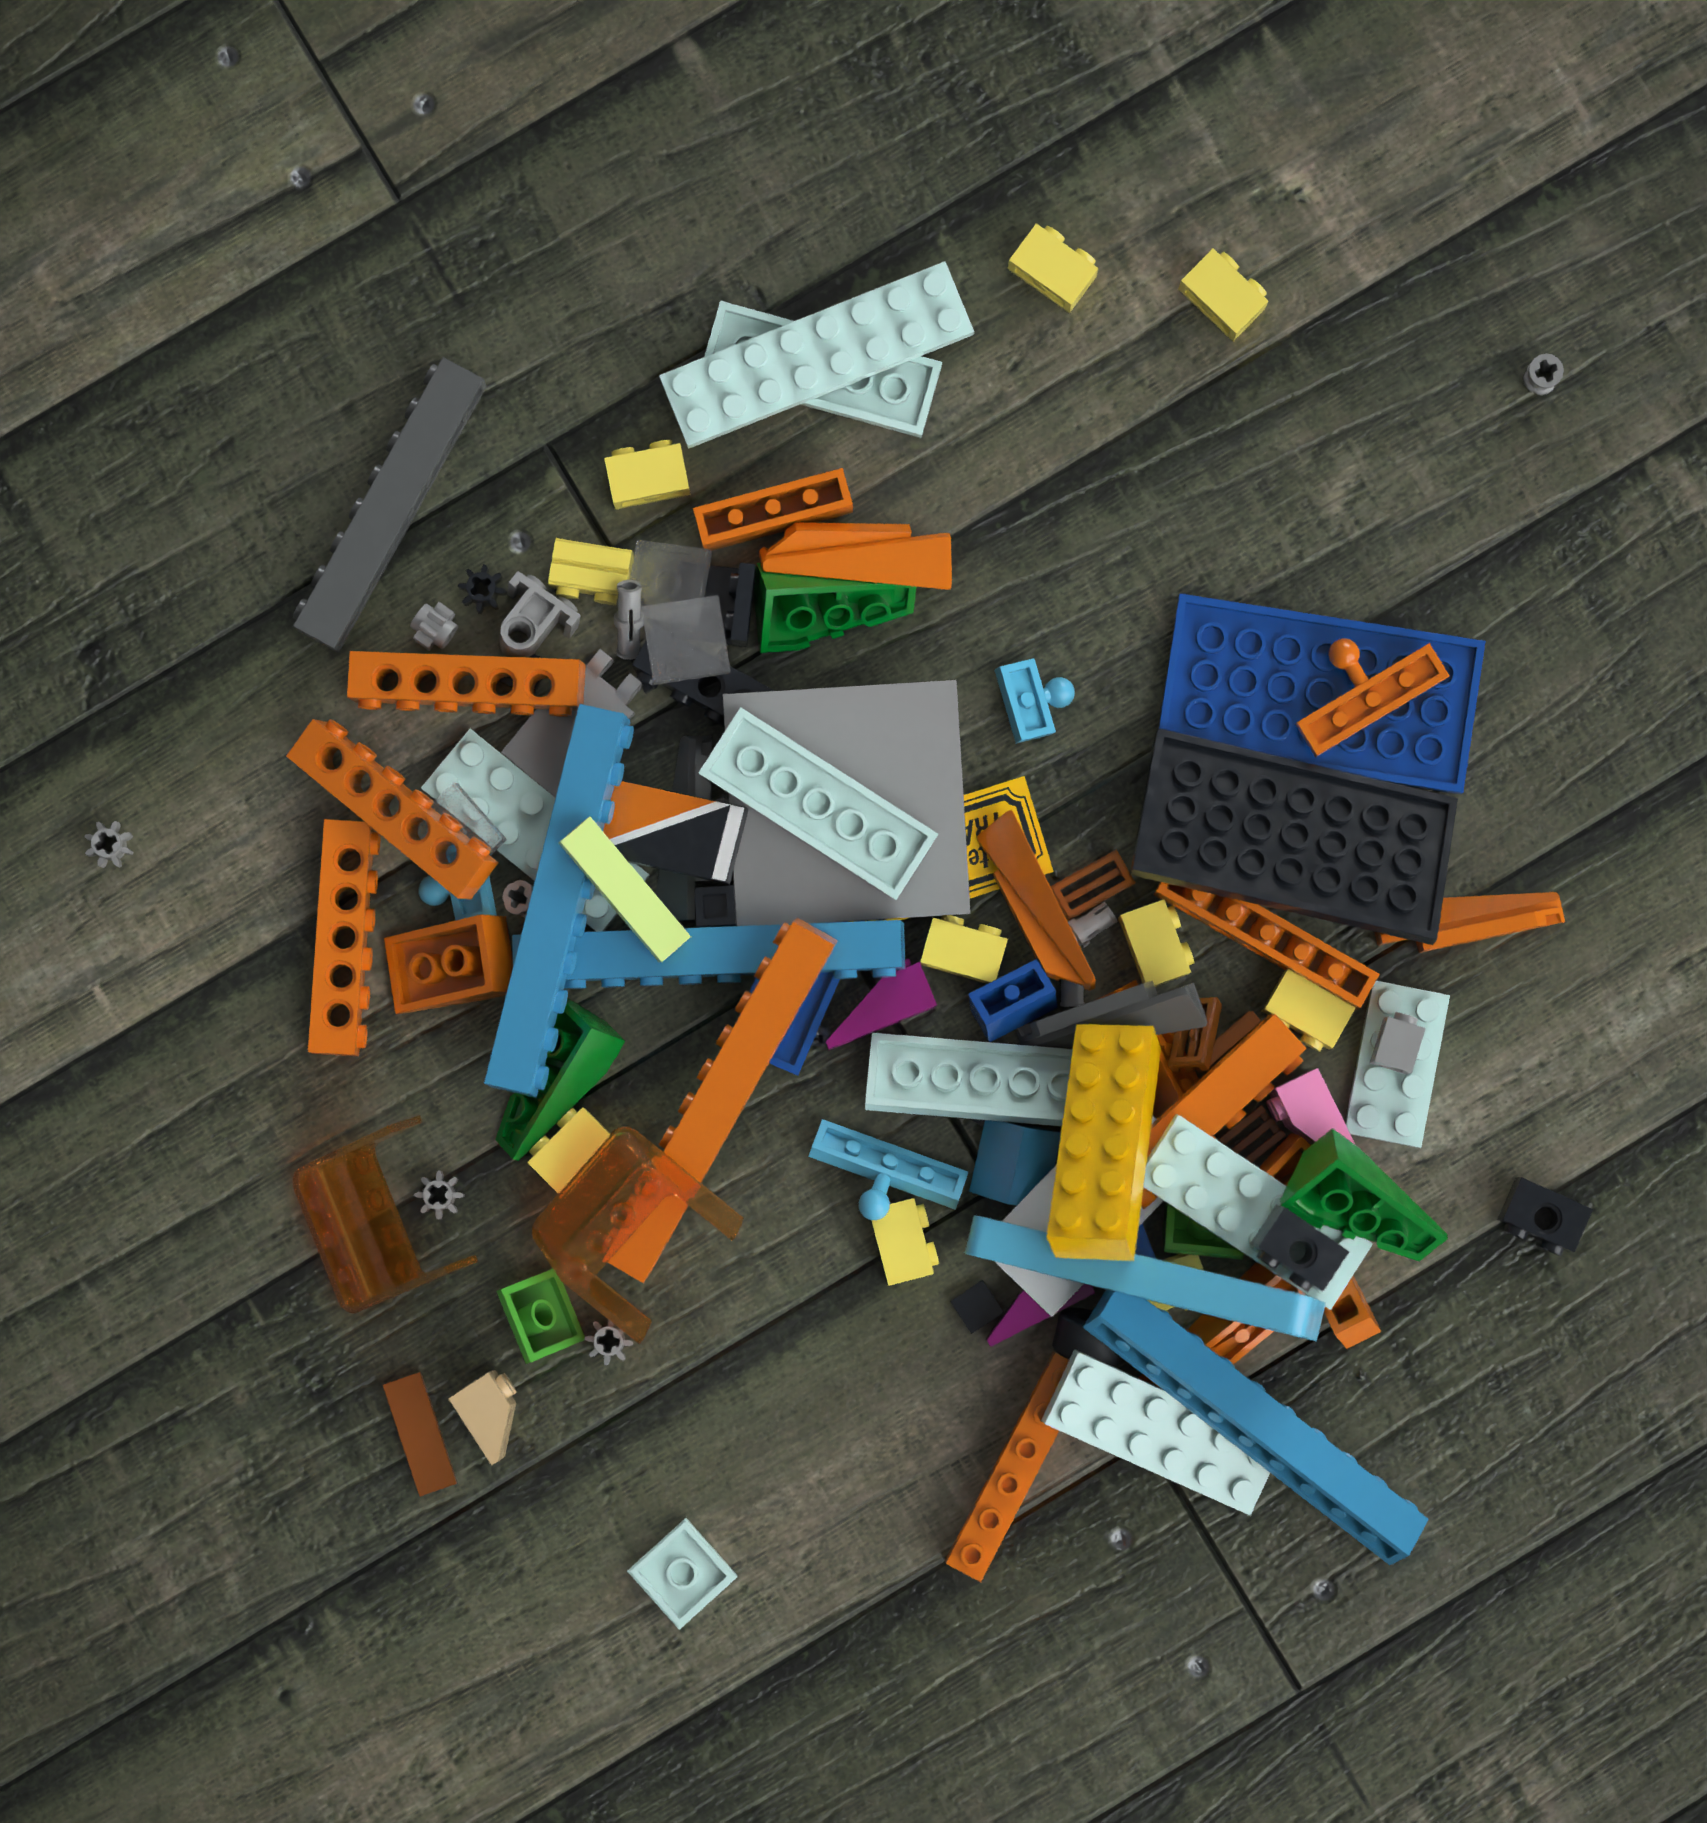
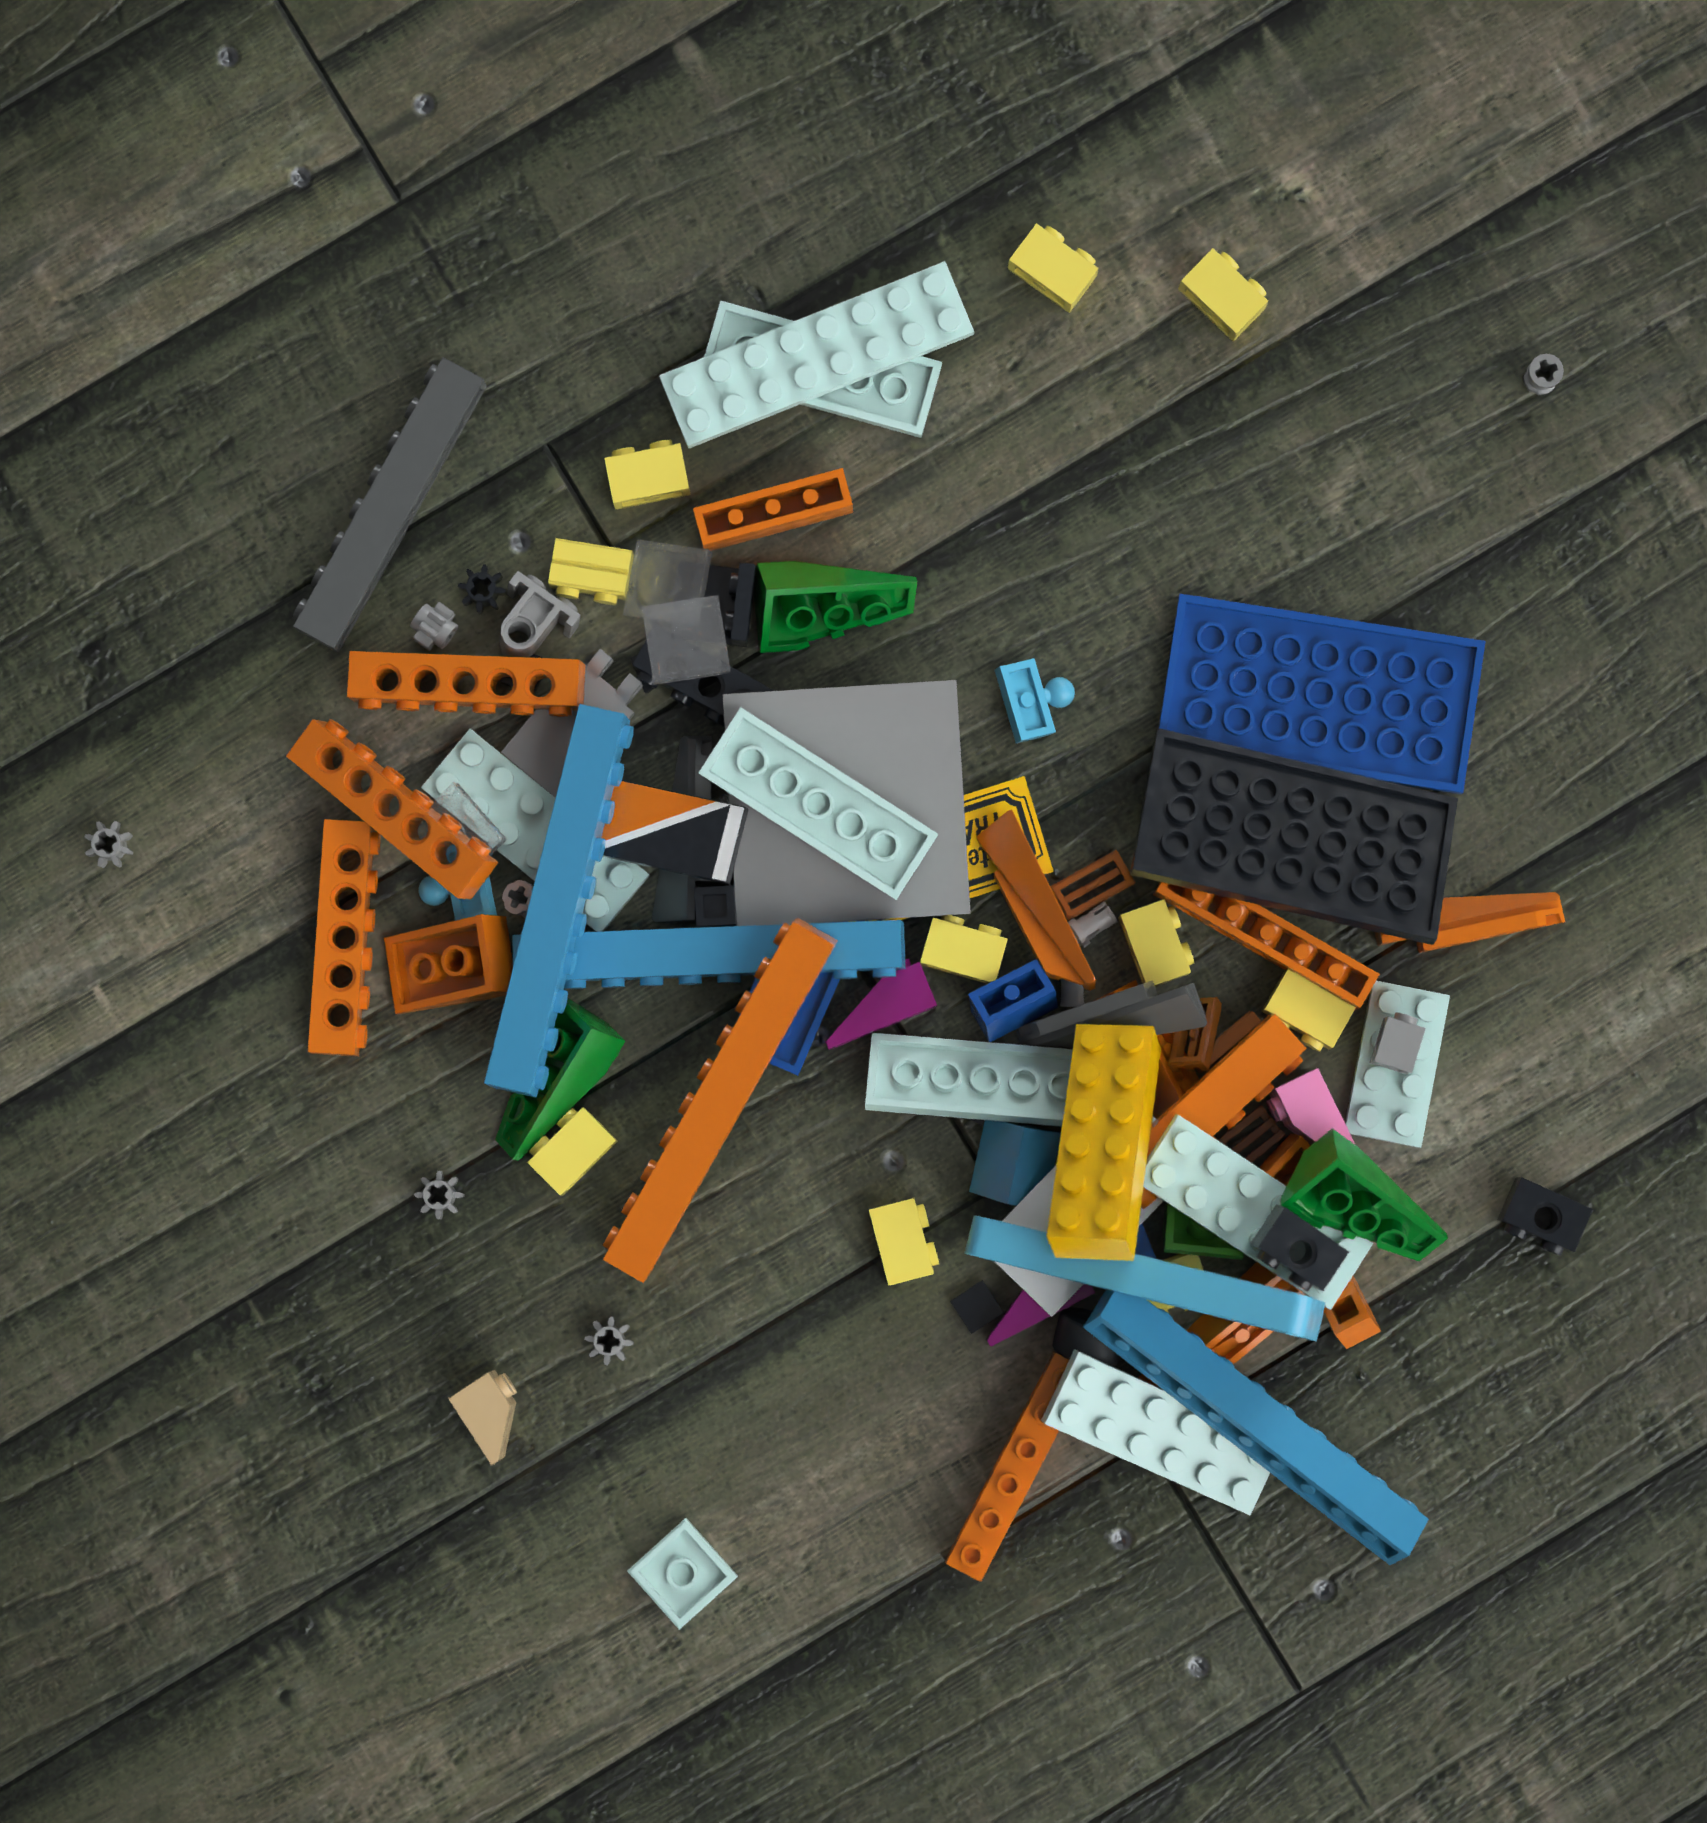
(360, 1225): clear orange windscreen -> none
(420, 1434): dark orange tile -> none
(541, 1315): bright green slope -> none
(606, 1206): clear orange windscreen -> none
(624, 889): yellowish green tile -> none
(628, 619): light grey pin -> none
(862, 554): orange wedge -> none
(887, 1167): medium azure plate -> none
(1370, 697): orange plate -> none

